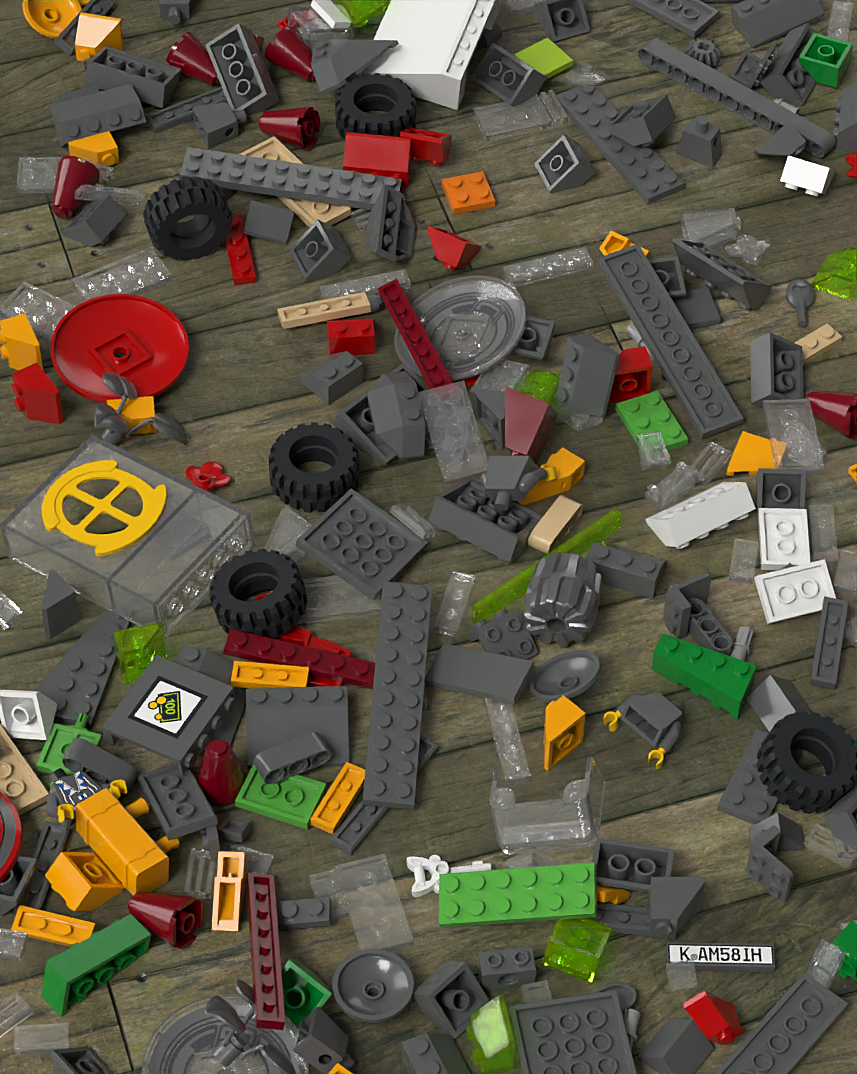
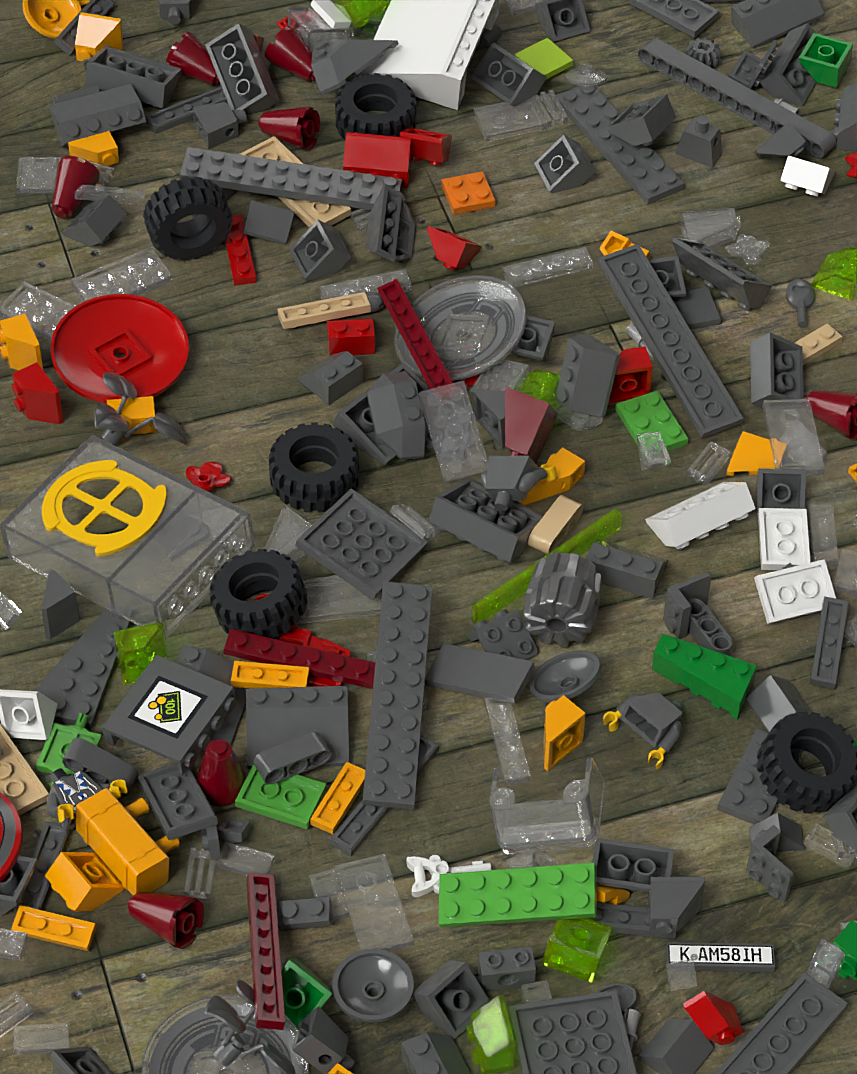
(92, 962): green wedge -> none
(229, 891): light orange slope -> none
(454, 603): clear tile -> none
(672, 487): clear hinge -> none
(740, 648): light grey axle -> none
(743, 561): clear plate -> none
(840, 20): clear tile -> none

